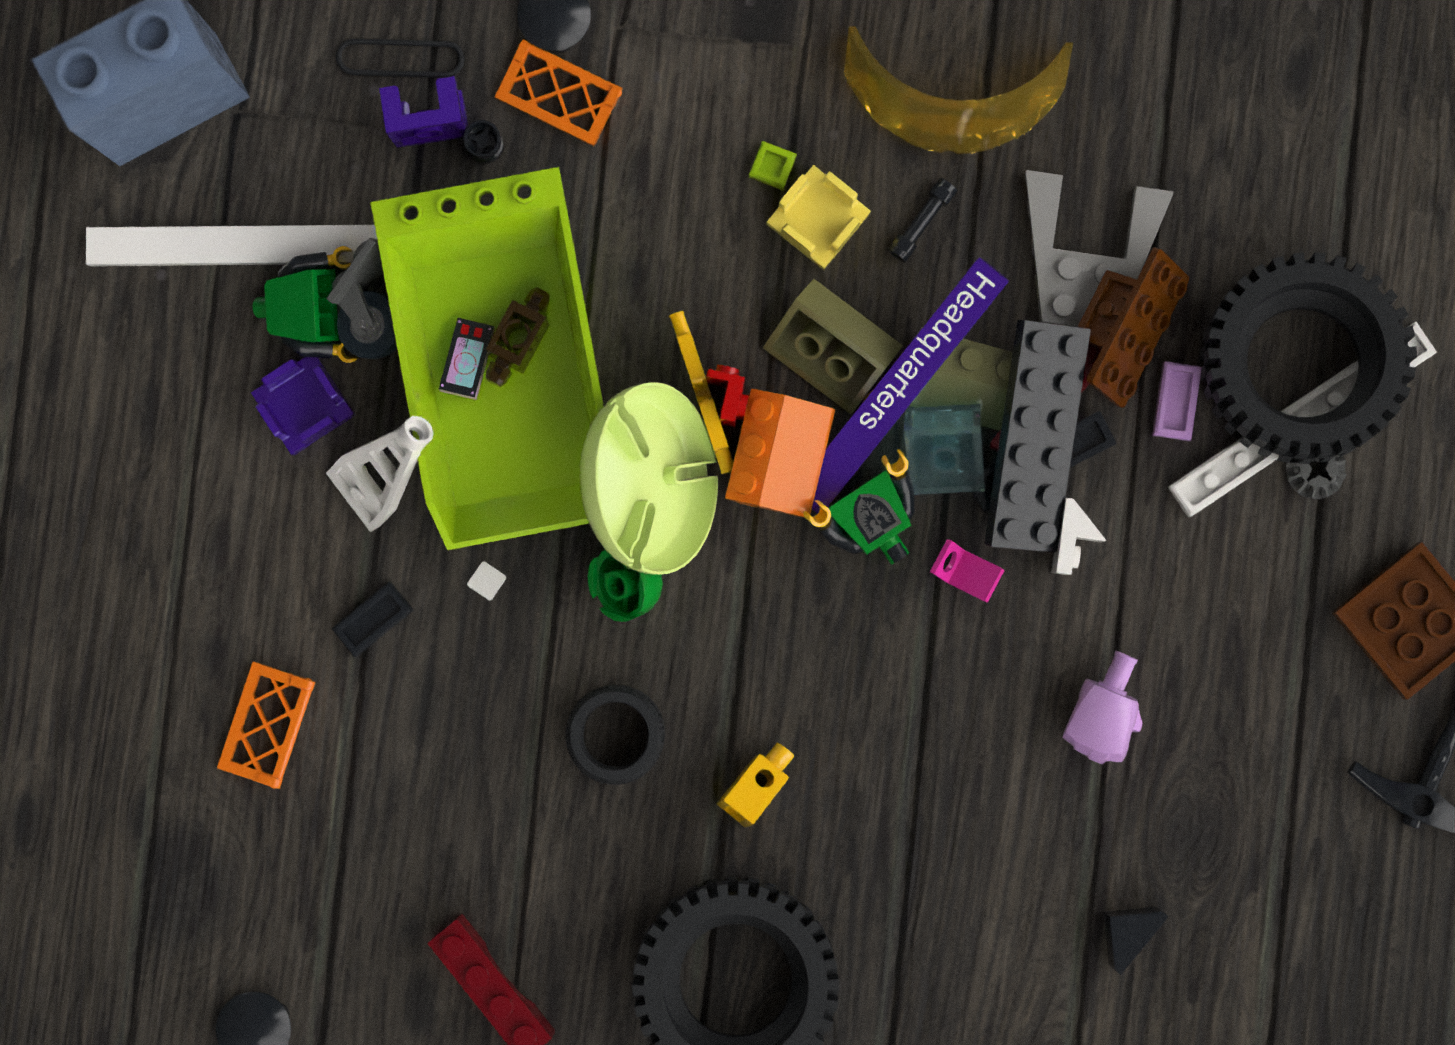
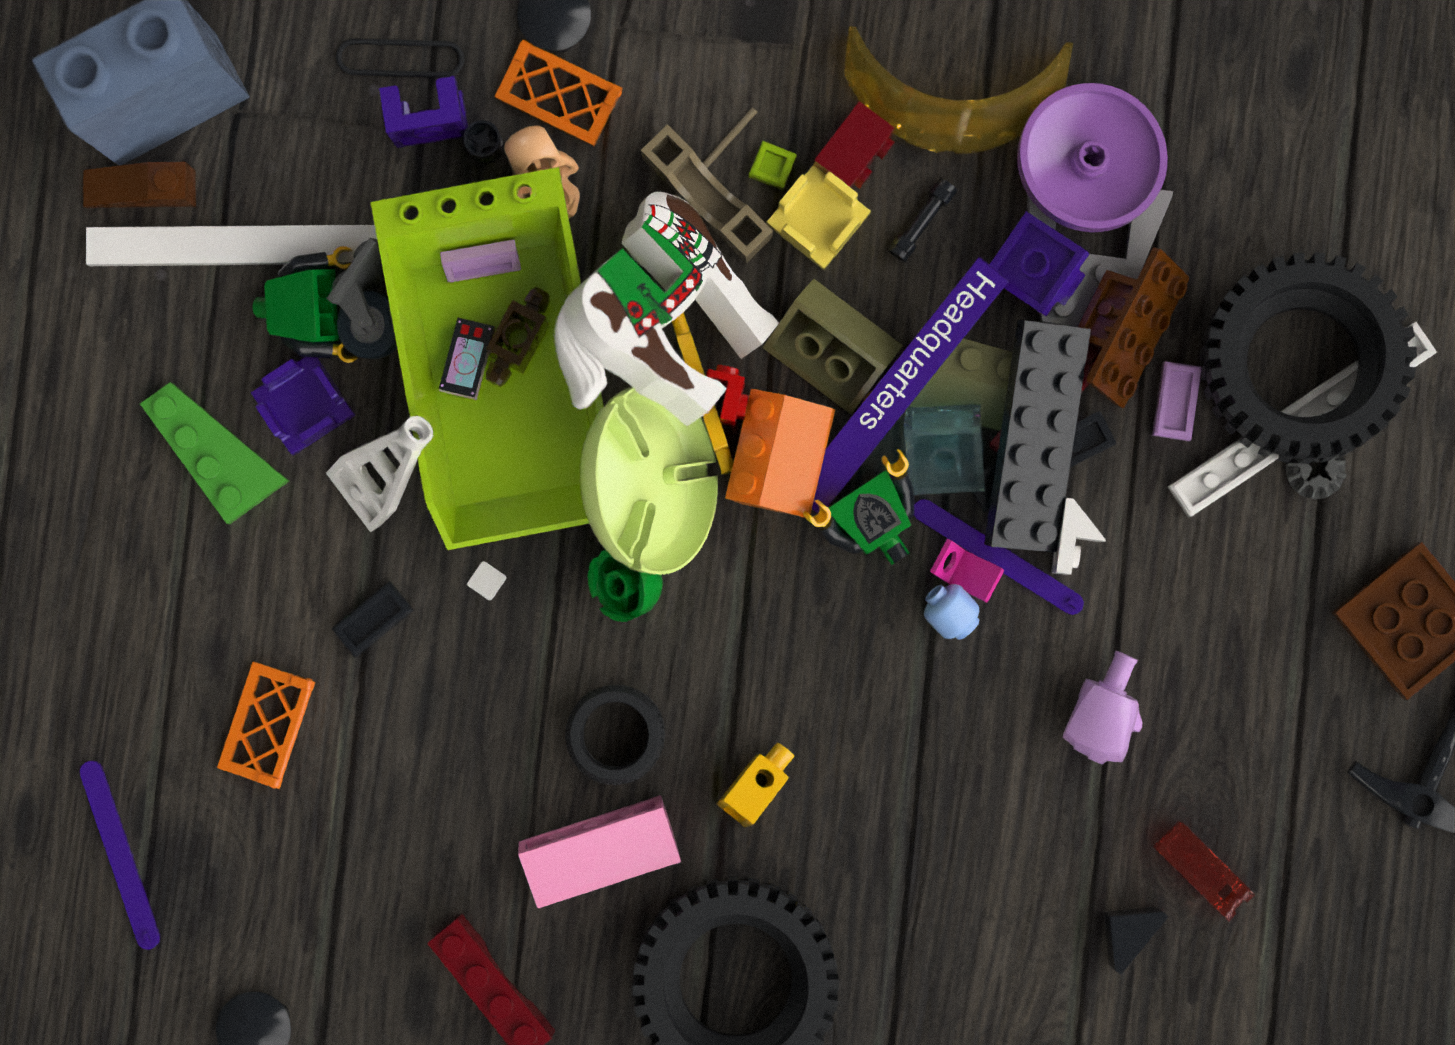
(119, 855): none -> dark purple piece
(140, 185): none -> reddish brown slope
(218, 461): none -> bright green wing
(480, 261): none -> lavender tile
(534, 151): none -> light nougat head
(598, 852): none -> bright pink brick
(620, 312): none -> white animal
(696, 185): none -> dark tan arch
(731, 135): none -> dark tan axle
(856, 146): none -> dark red brick
(951, 611): none -> light blue head
(1013, 565): none -> dark purple piece
(1040, 264): none -> dark purple panel
(1112, 134): none -> medium lavender dish
(1202, 869): none -> clear red plate

